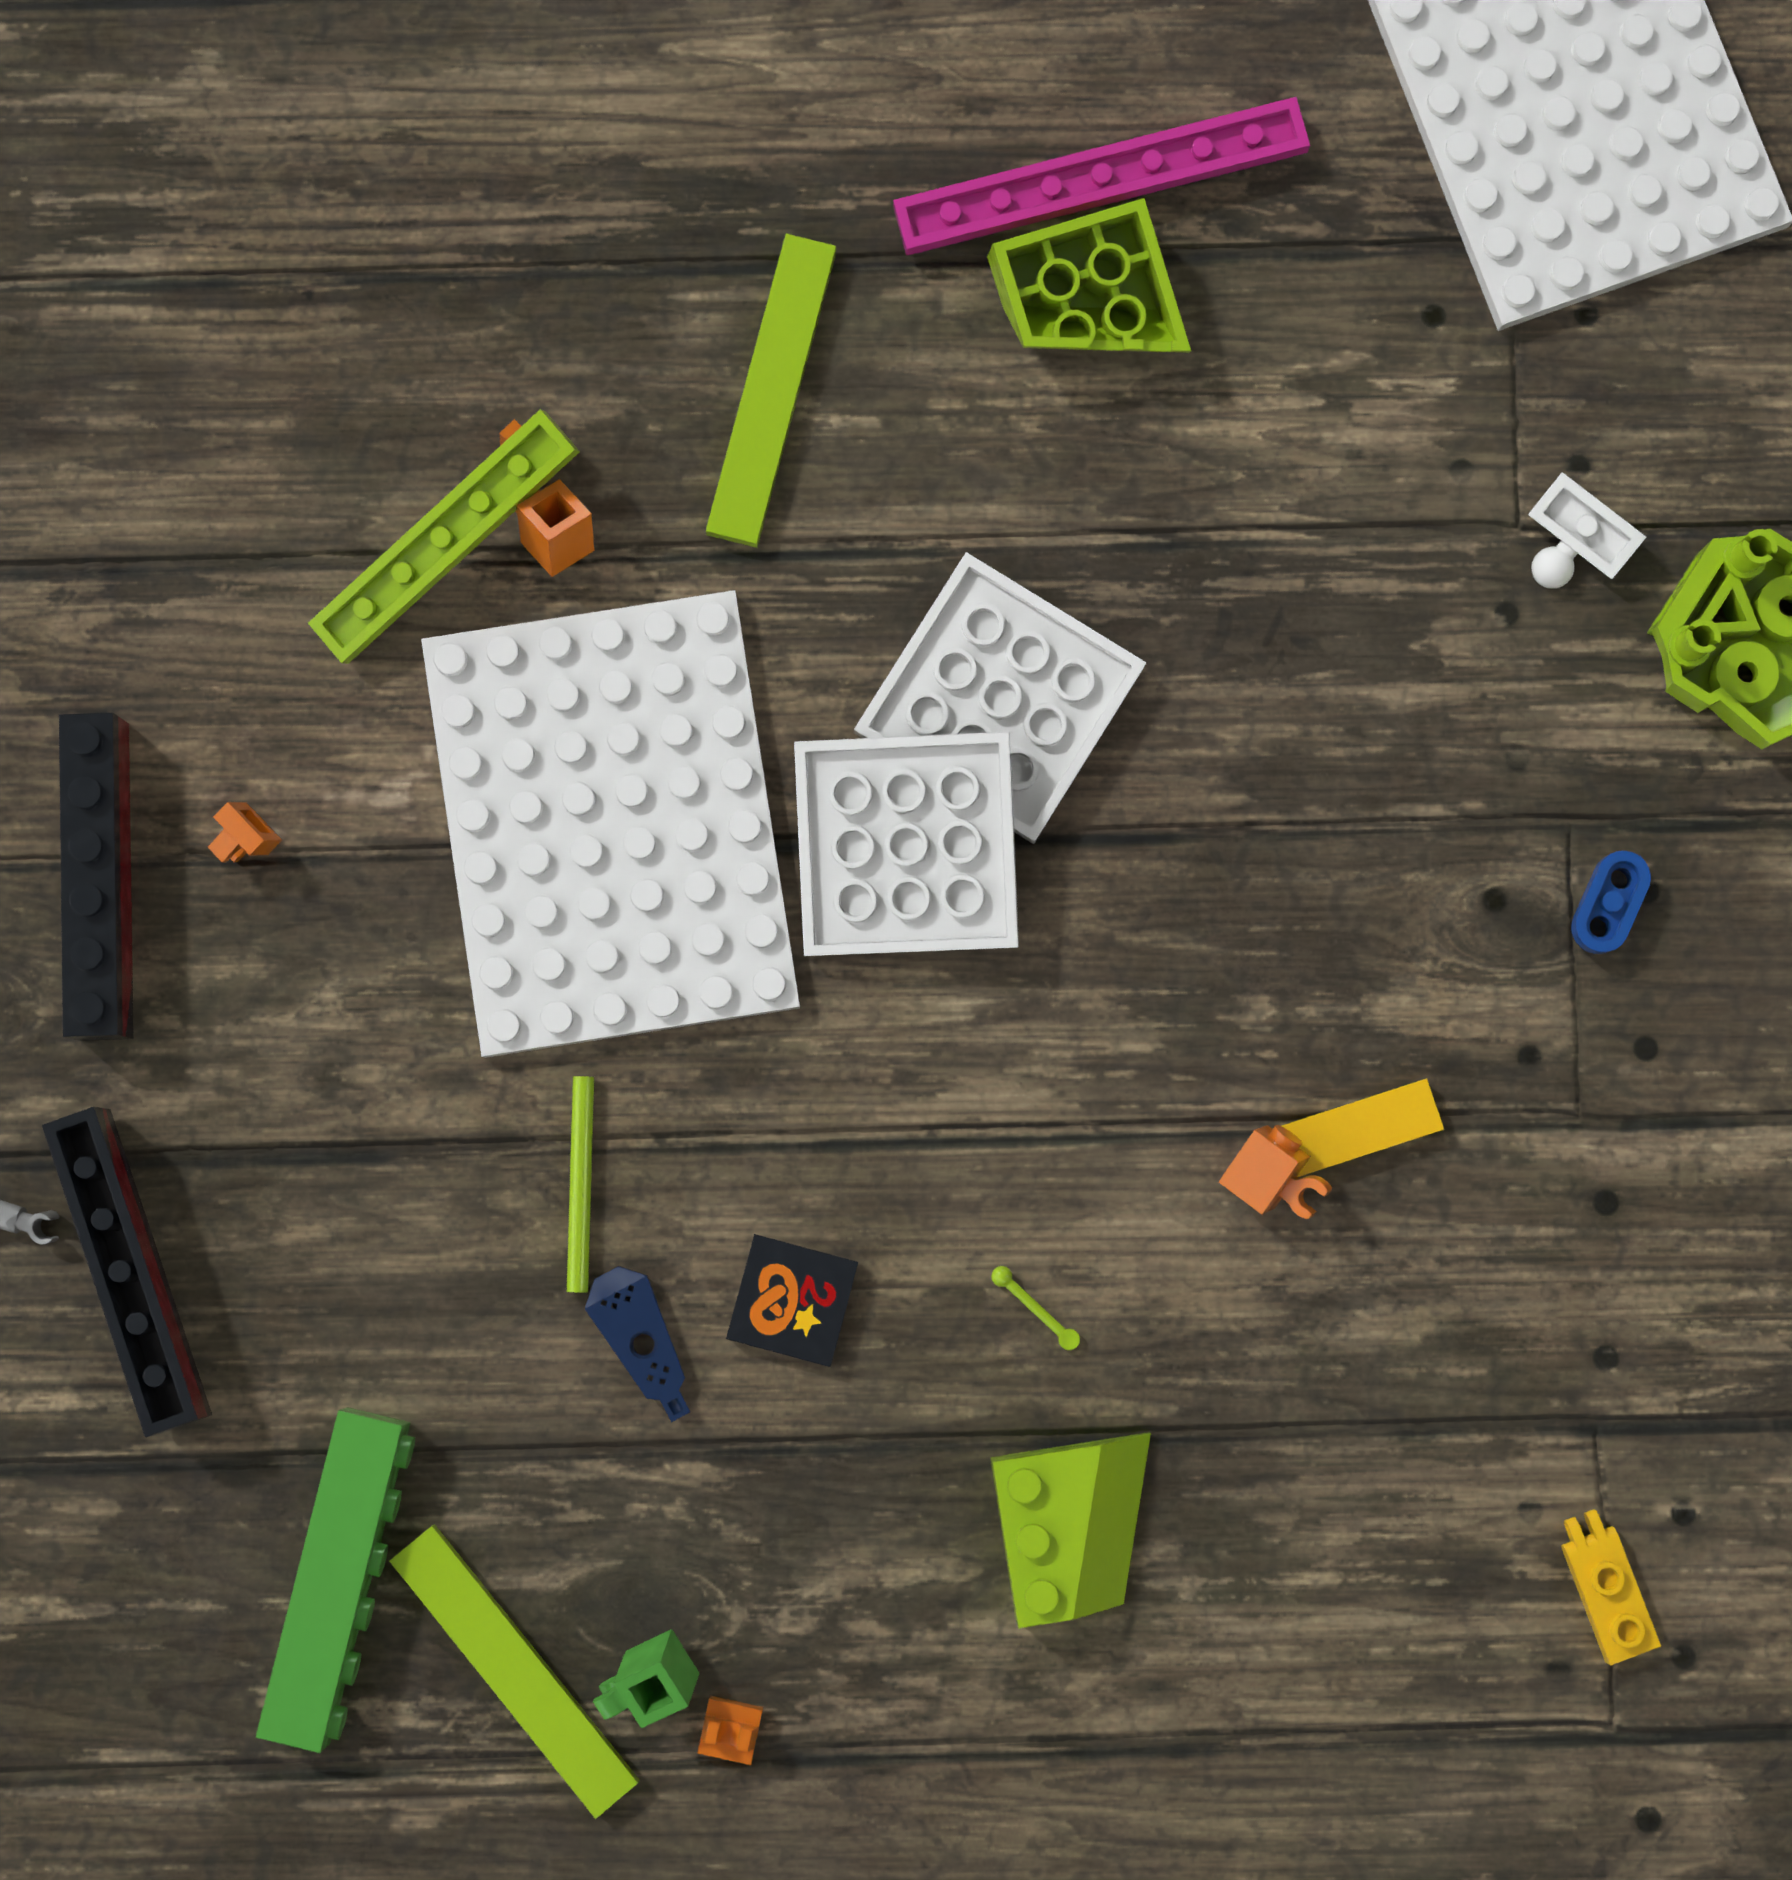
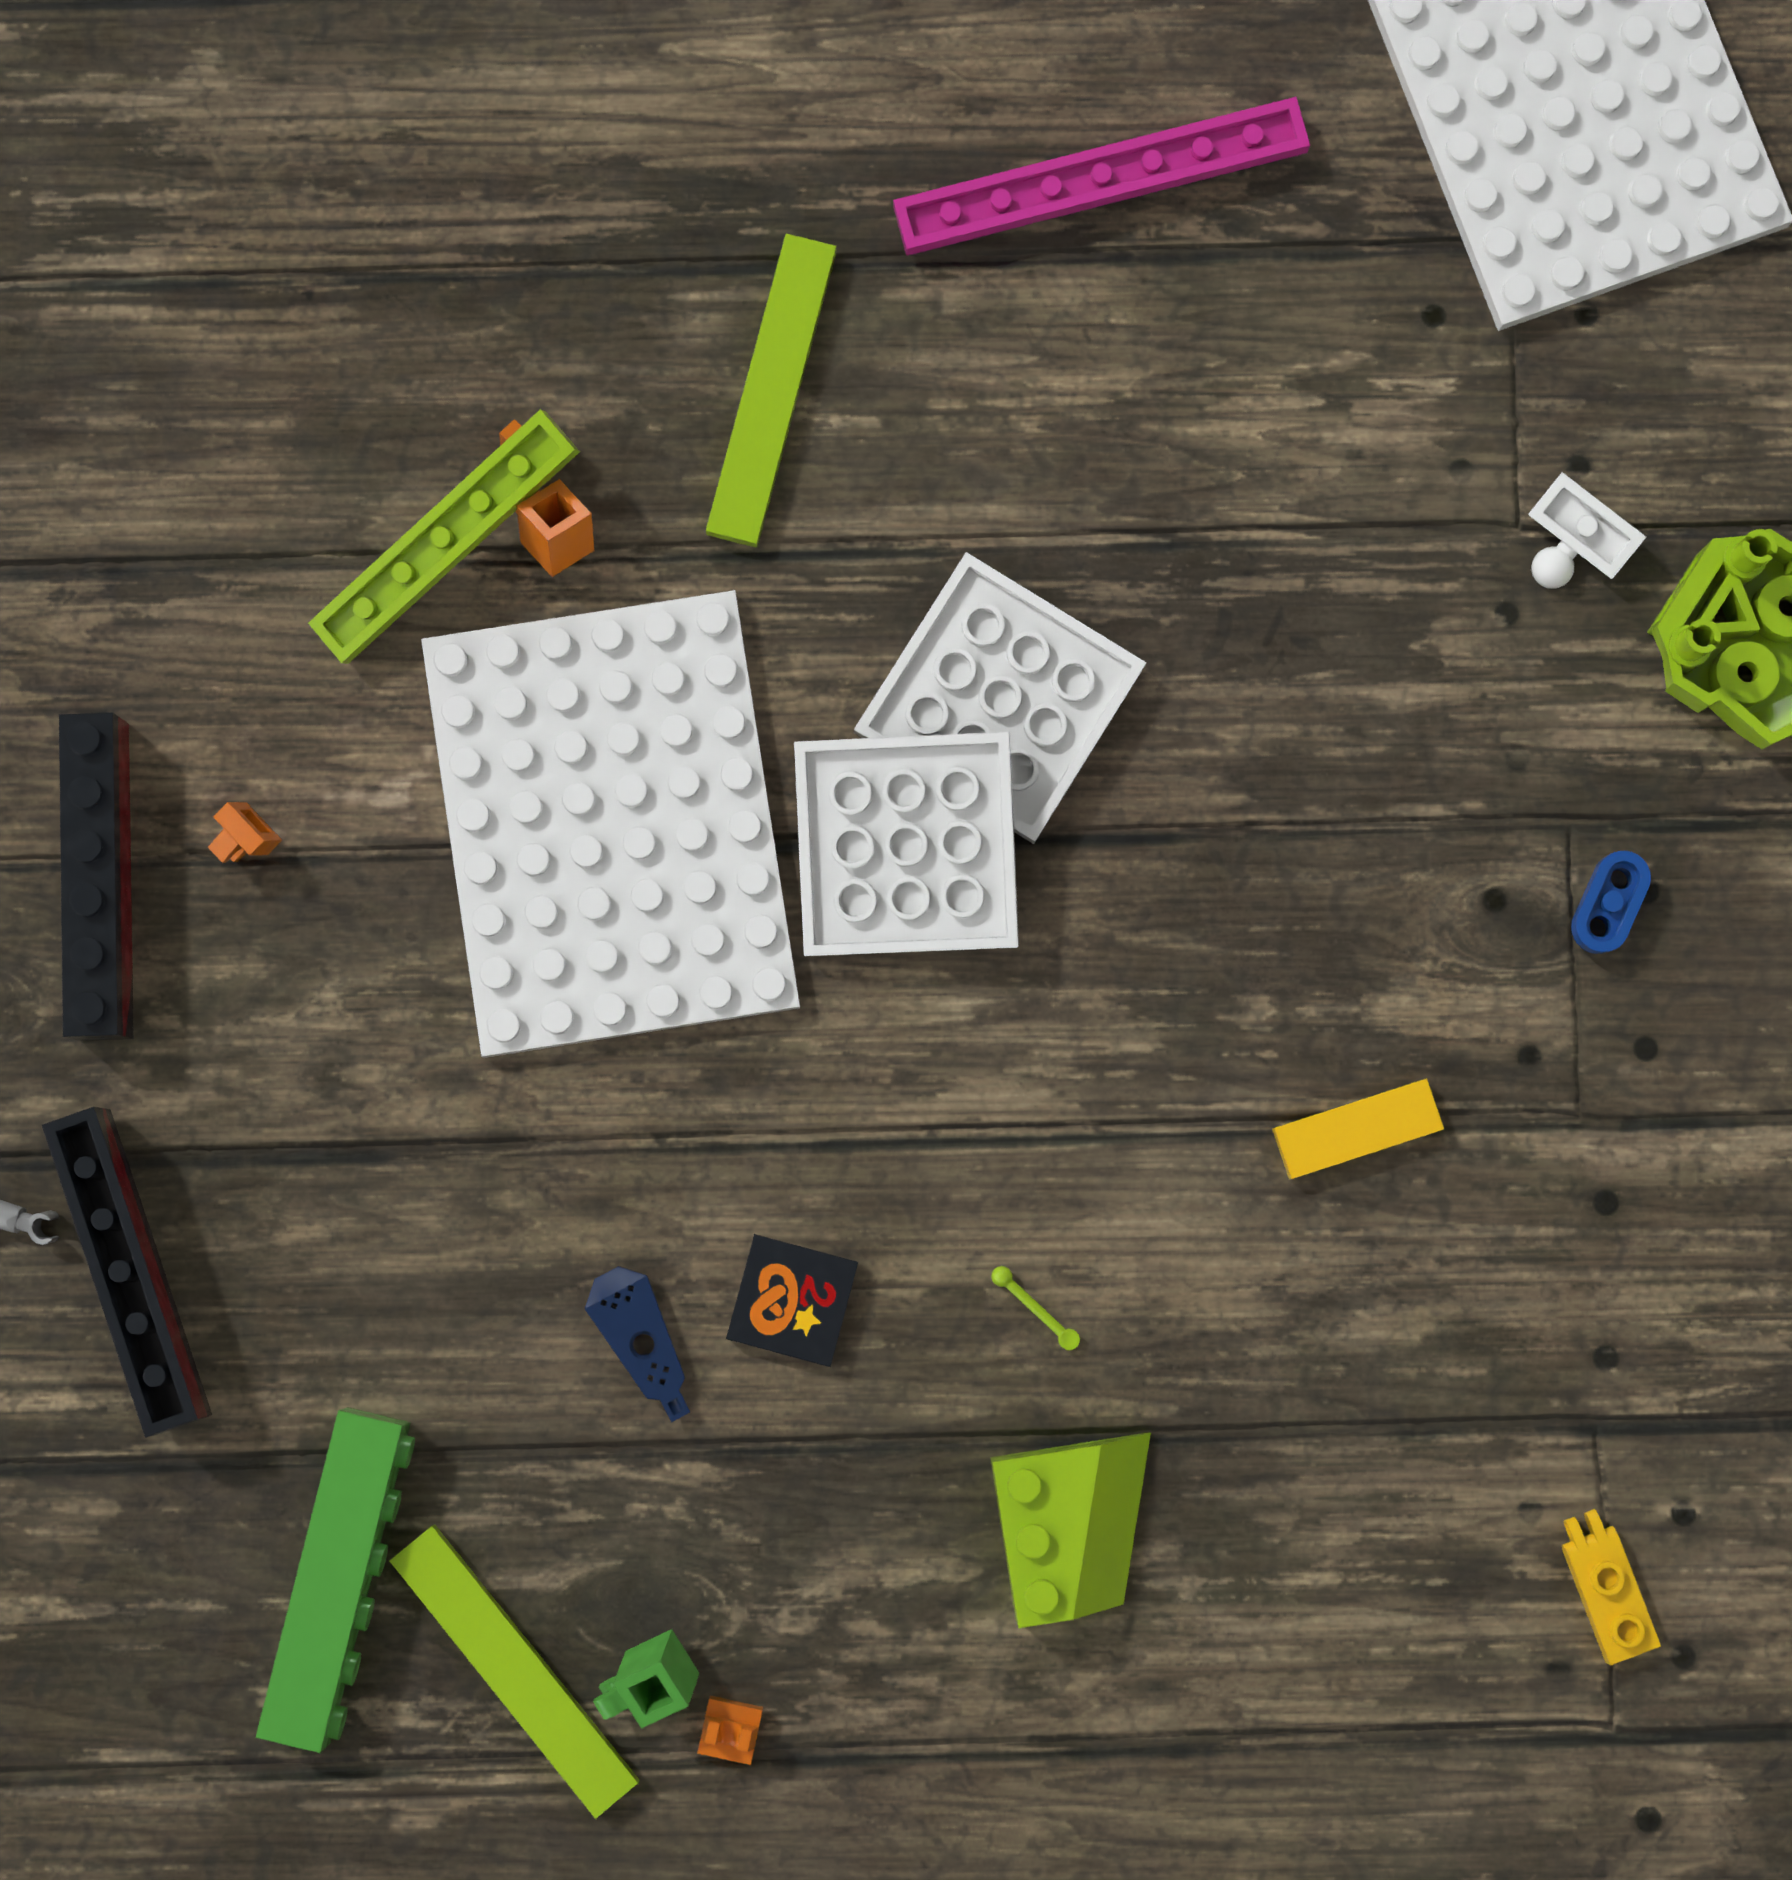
(580, 1184): lime bar -> none
(1090, 285): lime wedge -> none
(1269, 1170): orange brick -> none

